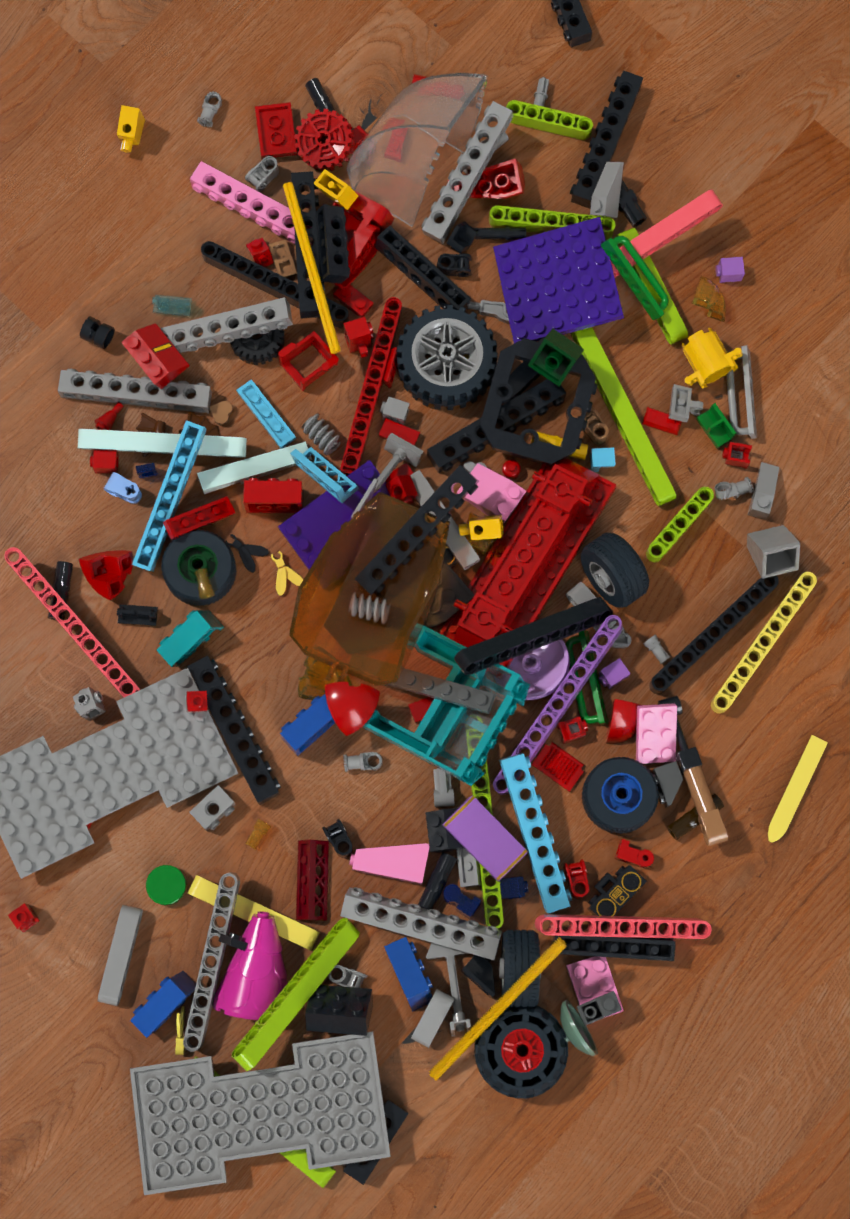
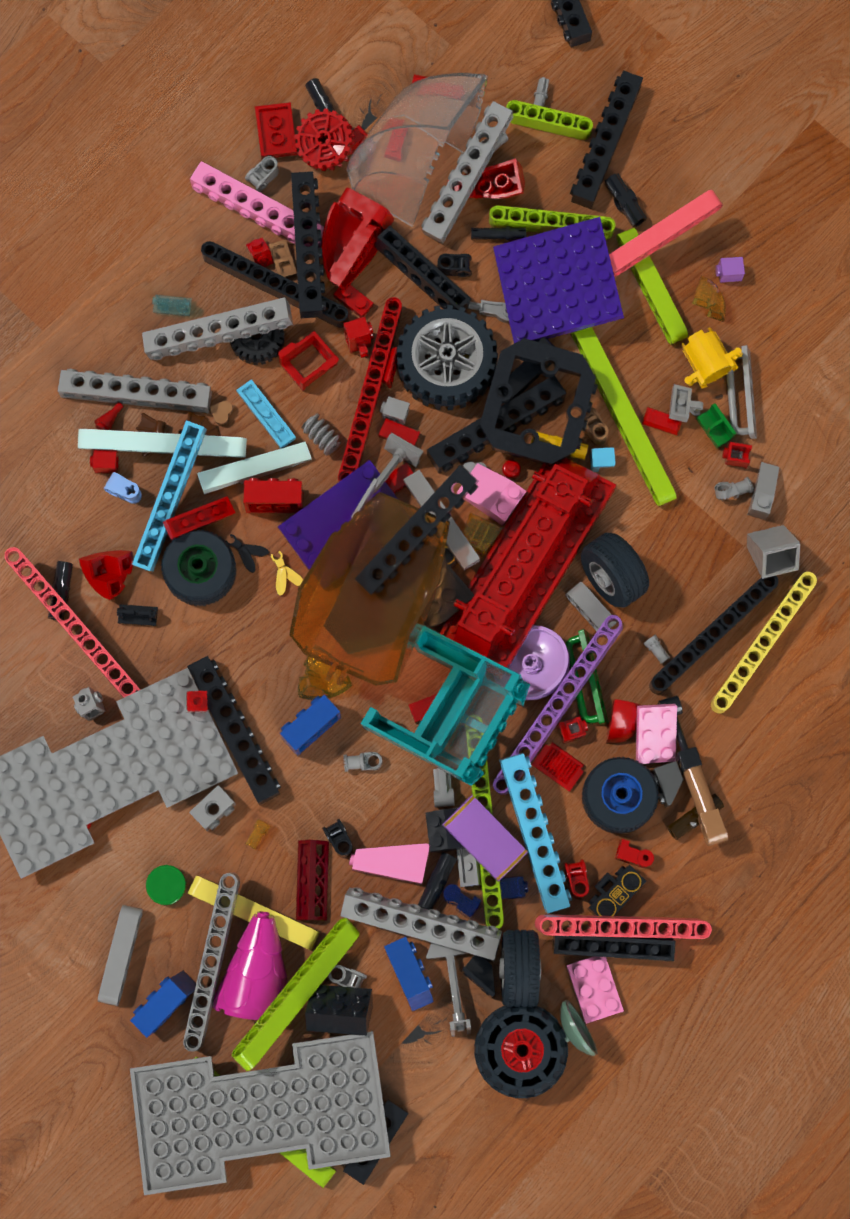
(23, 917): red window -> none
(95, 331): black wheel -> none
(130, 127): yellow torso -> none
(146, 470): clear blue tile -> none
(155, 354): red slope -> none
(180, 1049): light yellow piece -> none
(188, 636): teal wedge -> none
(205, 588): clear yellow pin -> none
(209, 110): light grey connector -> none
(233, 940): black plate -> none
(311, 268): yellow axle -> none
(322, 477): medium azure fence -> none
(332, 244): black brick -> none
(336, 189): yellow brick -> none
(351, 705): red brick -> none
(370, 608): light grey piece -> none
(402, 488): red brick -> none
(432, 1018): light grey beam -> none
(445, 690): dark grey plate -> none
(462, 237): black panel -> none
(491, 526): yellow torso -> none
(498, 1008): yellow axle -> none
(532, 636): black beam -> none
(555, 357): dark green slope -> none
(599, 1008): dark grey slope -> none
(607, 192): light grey slope -> none
(613, 674): medium lavender brick -> none
(622, 640): light grey tile -> none
(631, 277): green piece -> none
(683, 516): lime beam -> none
(796, 788): light yellow piece -> none

